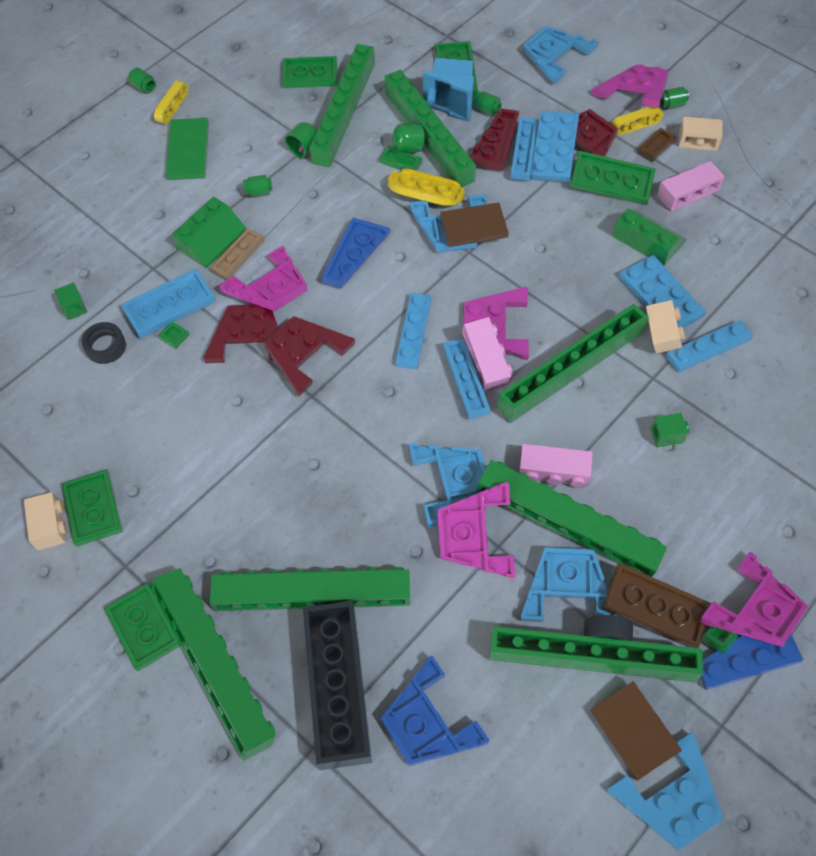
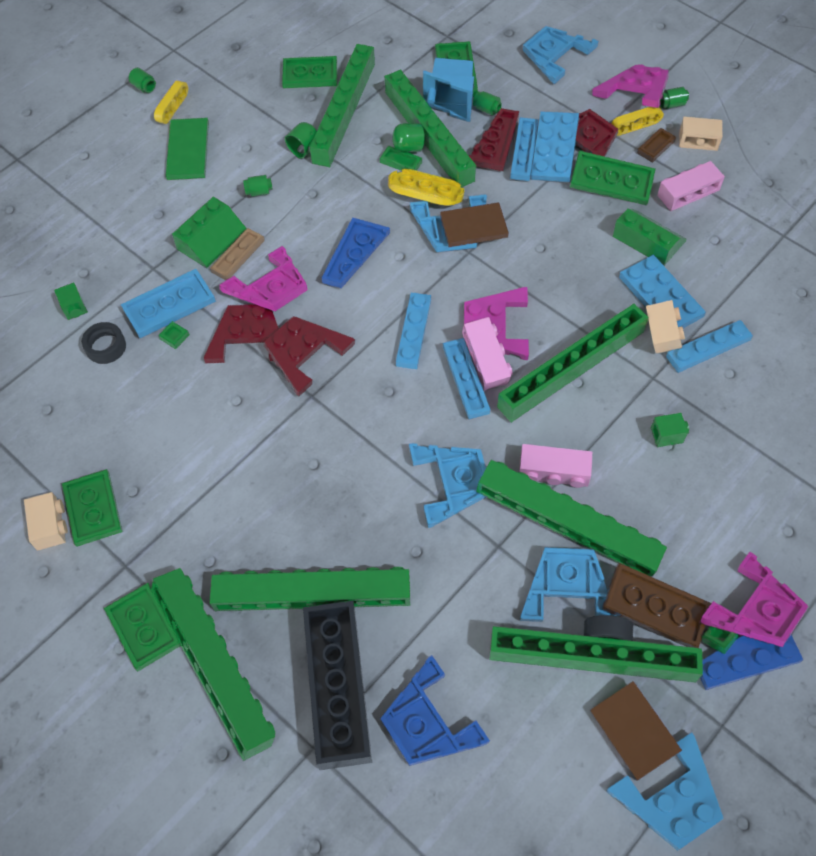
(465, 532): dark pink wing -> none

